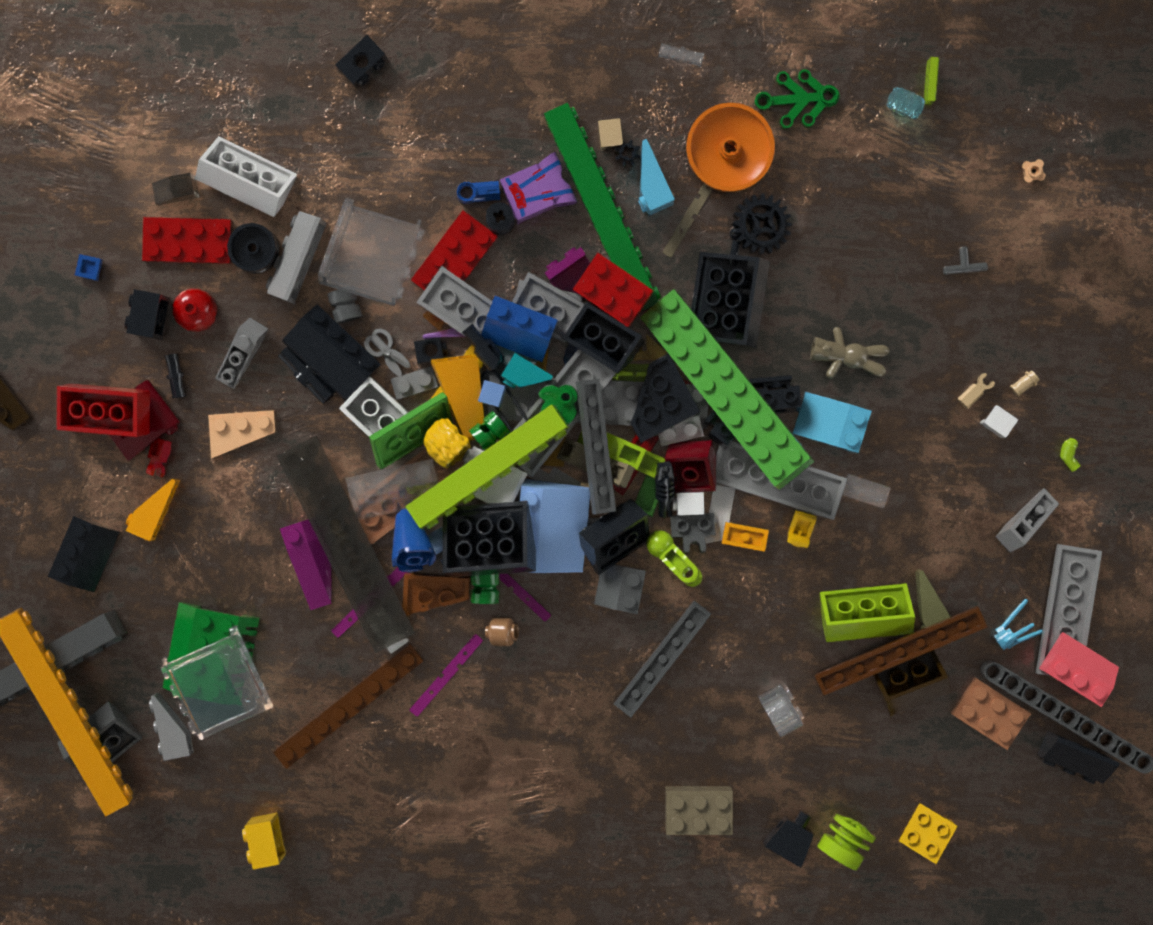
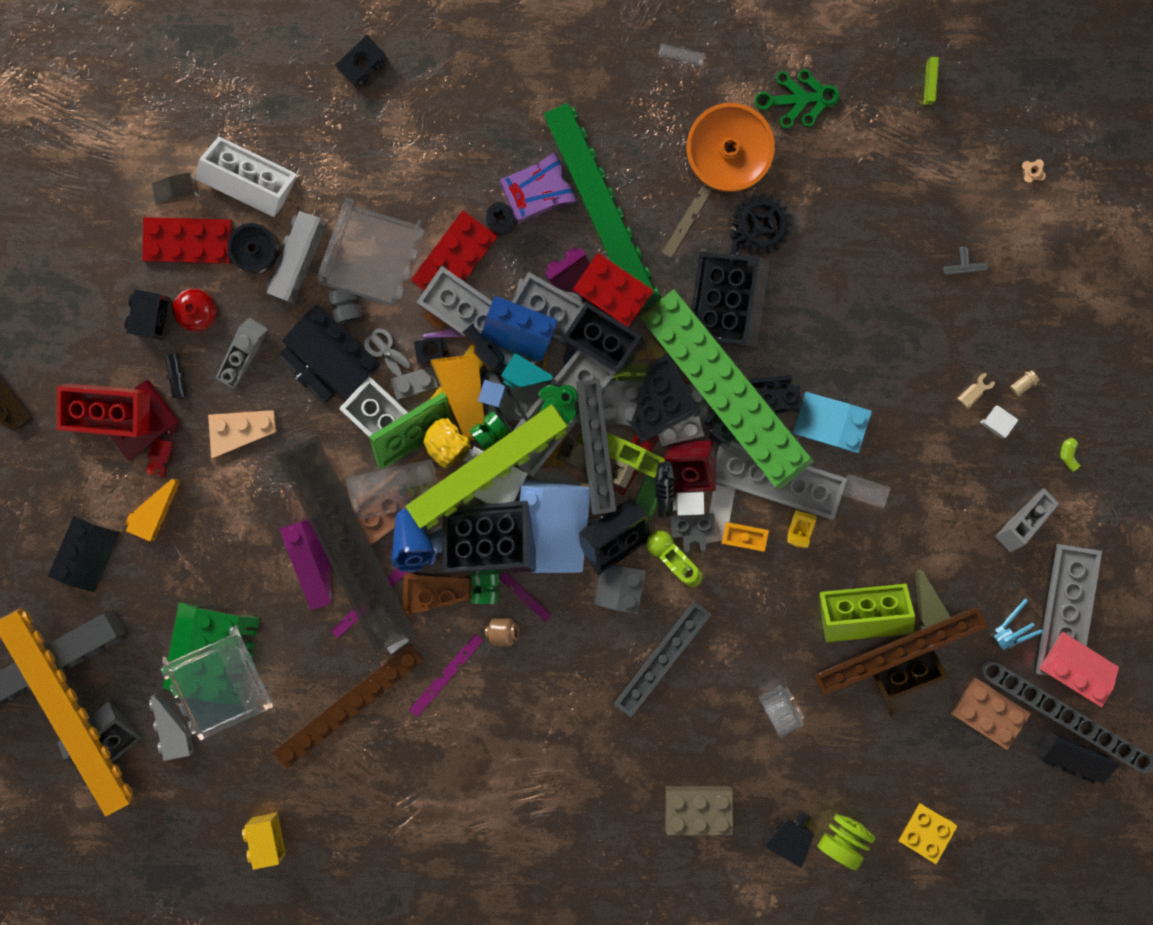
(88, 267): blue plate -> none
(481, 192): blue piece -> none
(610, 133): tan panel -> none
(625, 159): black gear -> none
(654, 190): medium azure slope -> none
(852, 355): dark tan animal -> none
(905, 103): clear light blue gear -> none

